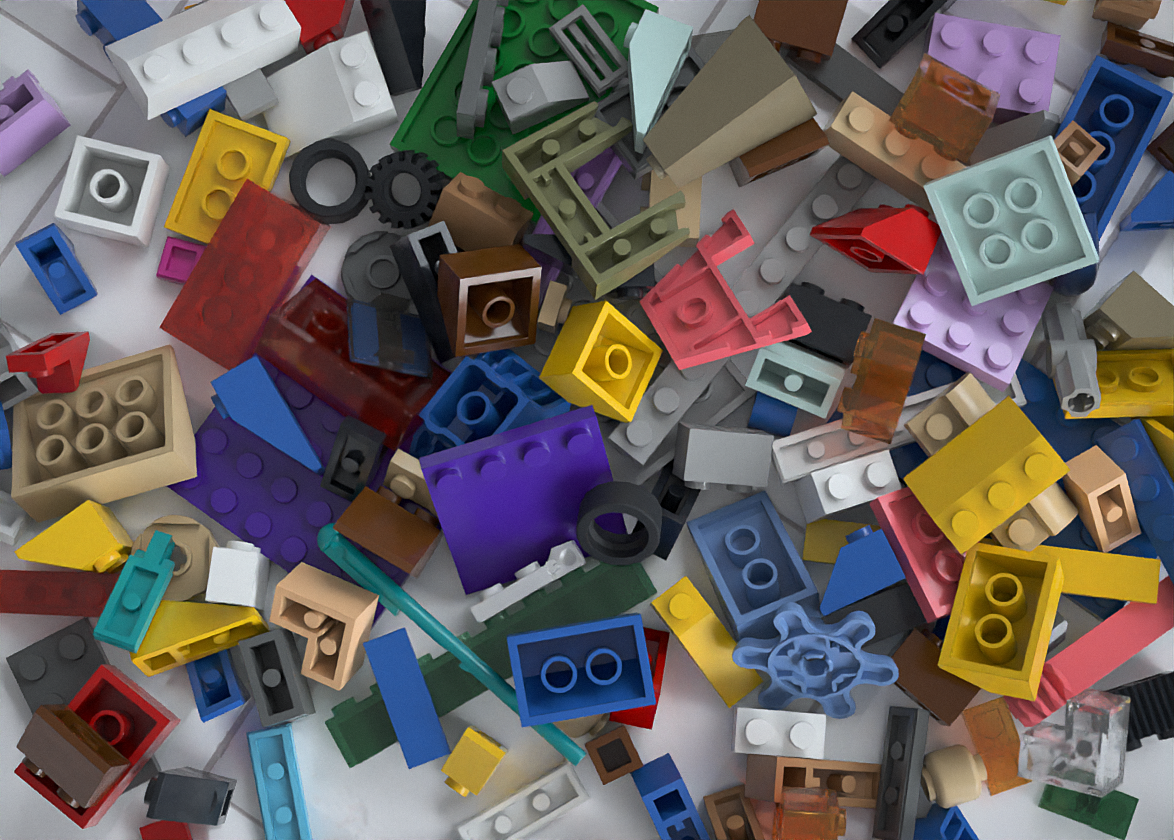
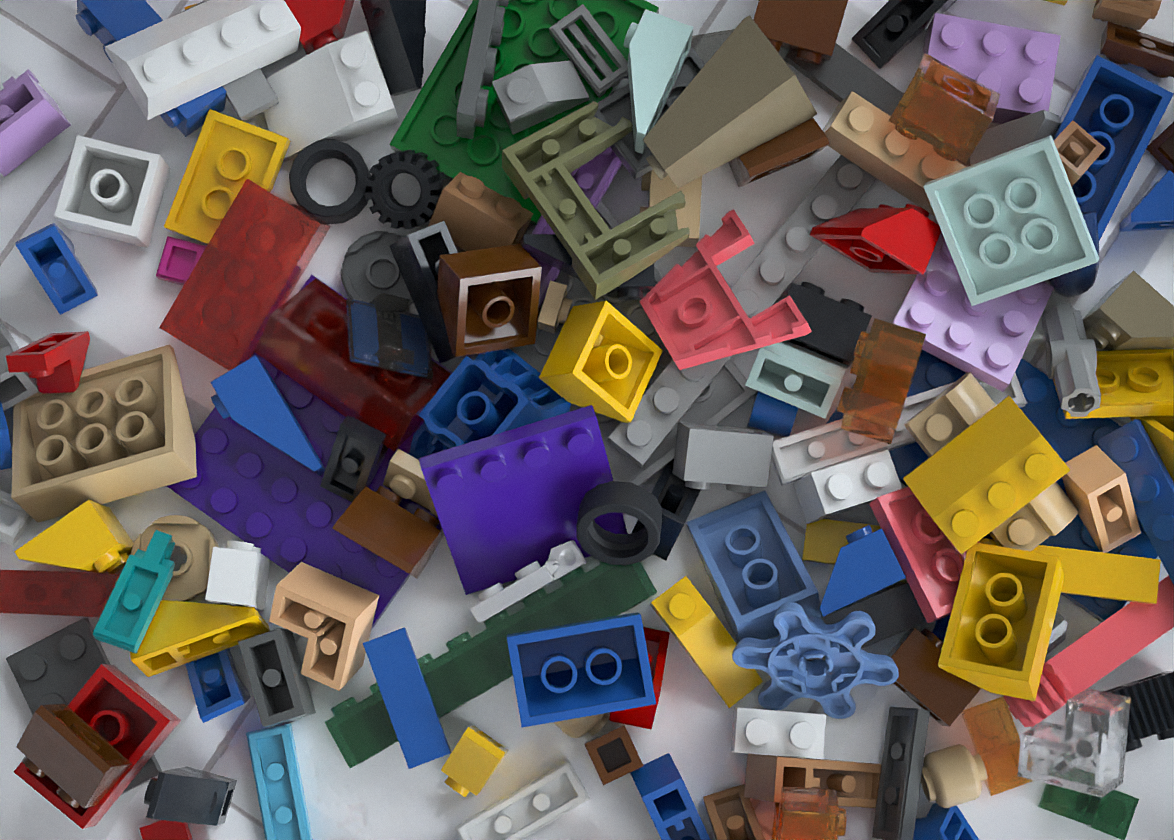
(398, 600): teal bar -> none

